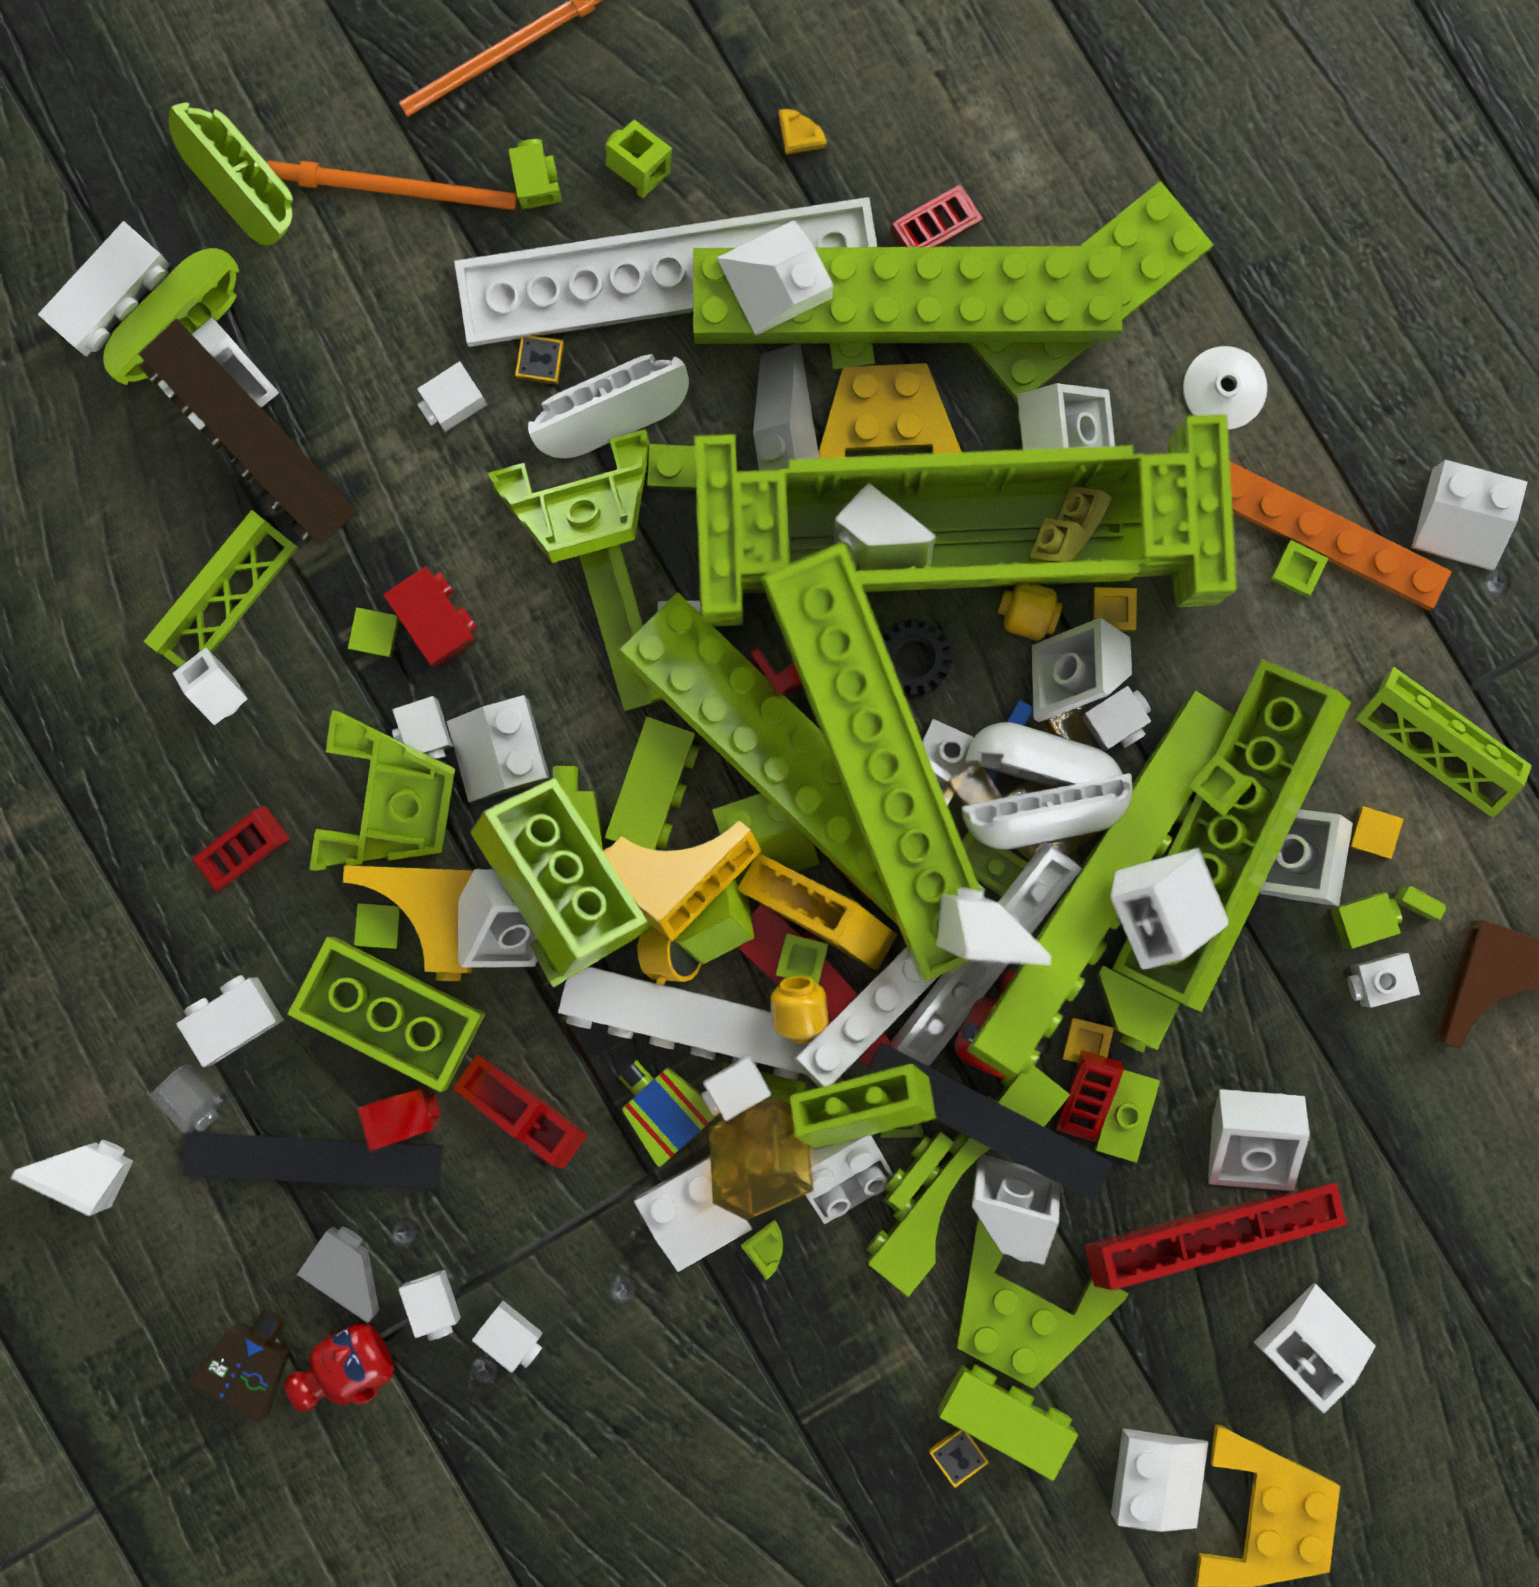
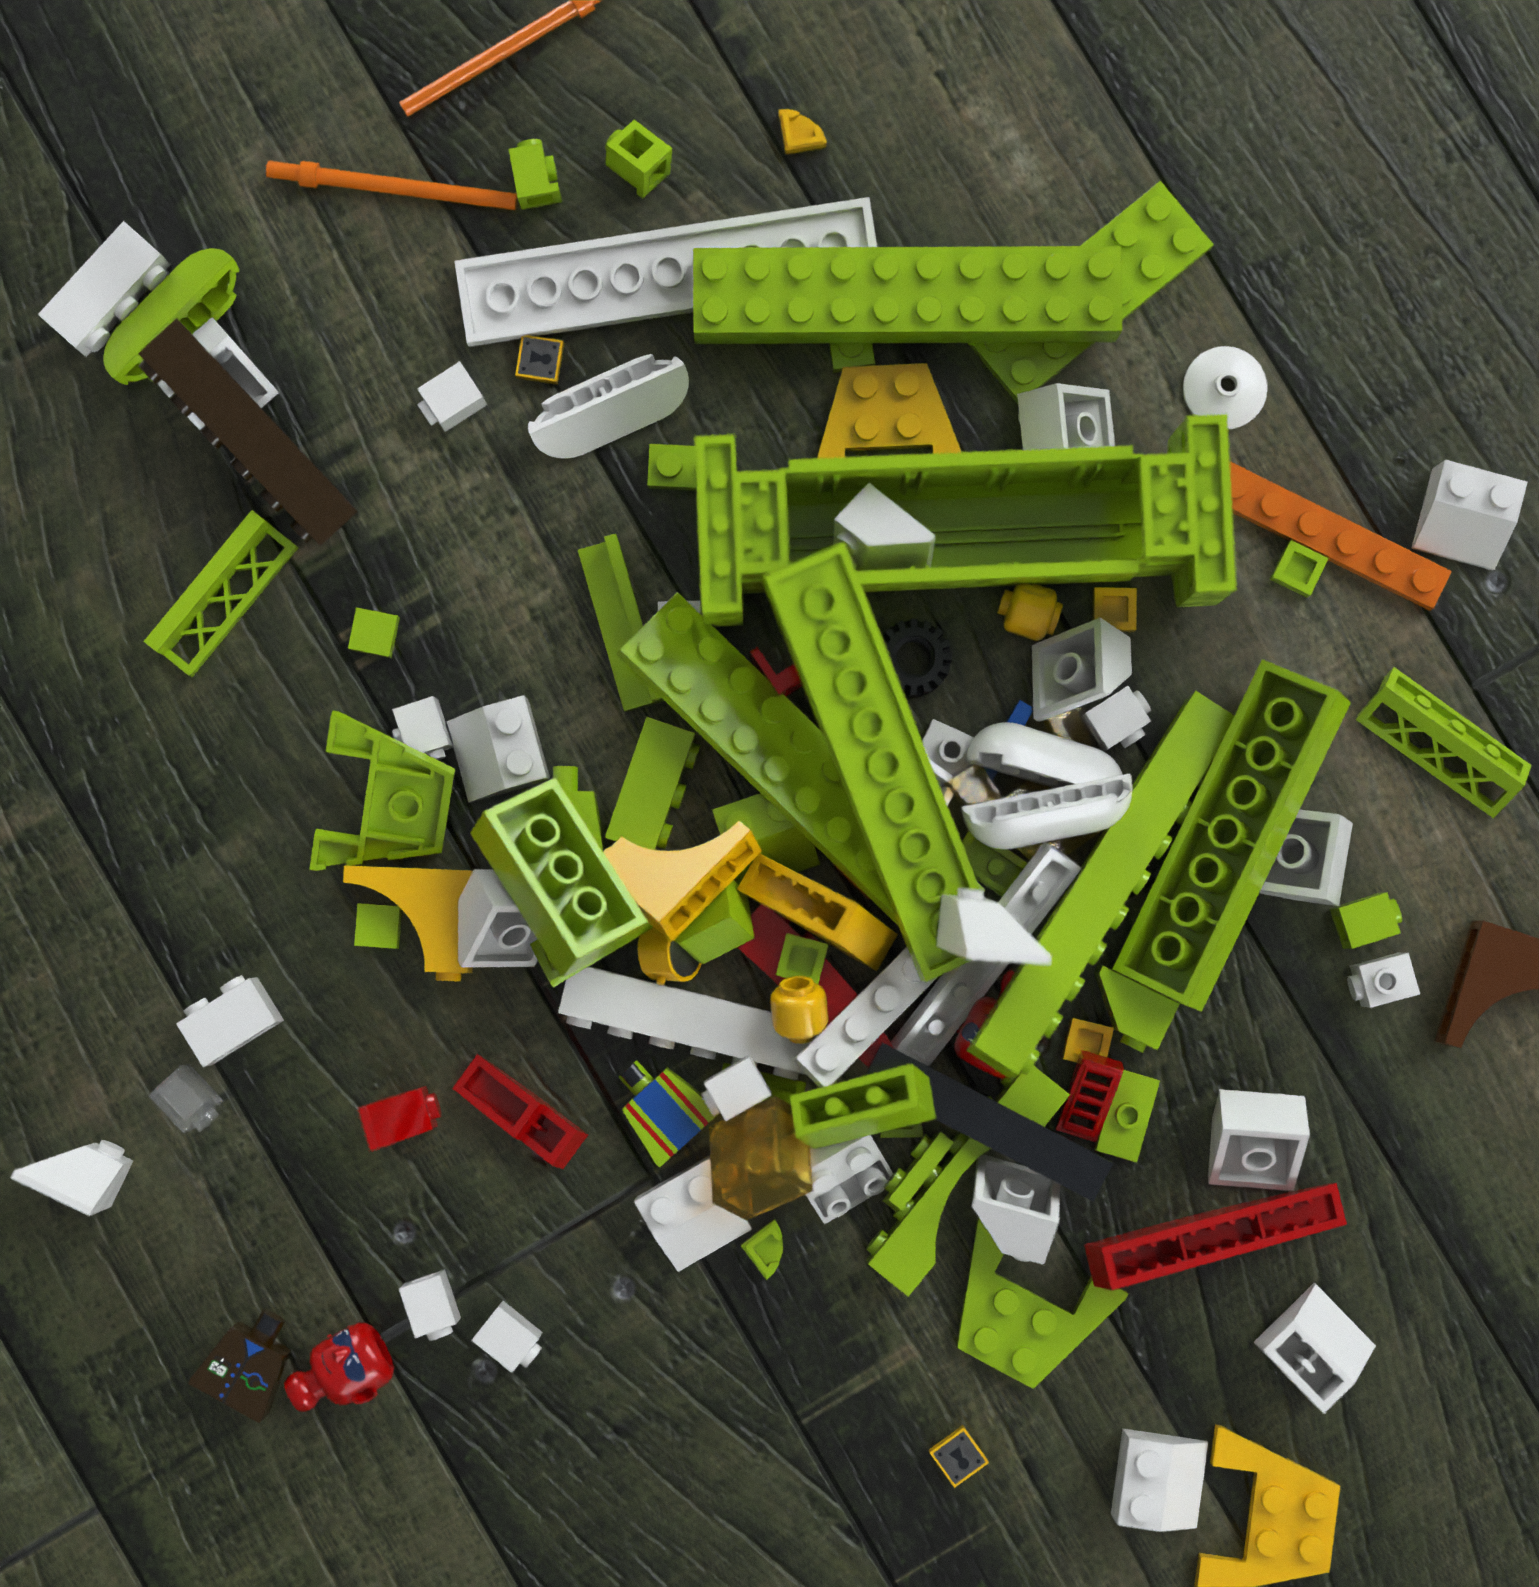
(210, 686): white brick -> none
(232, 172): lime brick -> none
(269, 829): red slope -> none
(312, 1160): black tile -> none
(343, 1272): light grey slope -> none
(386, 1014): lime brick -> none
(431, 617): red brick -> none
(585, 512): lime wing -> none
(776, 277): white slope -> none
(783, 410): light grey slope -> none
(901, 228): slope -> none
(1008, 1420): lime brick -> none
(1064, 538): light yellow slope -> none
(1168, 907): white slope -> none
(1220, 784): lime tile -> none
(1375, 832): yellow tile -> none
(1420, 903): lime tile -> none

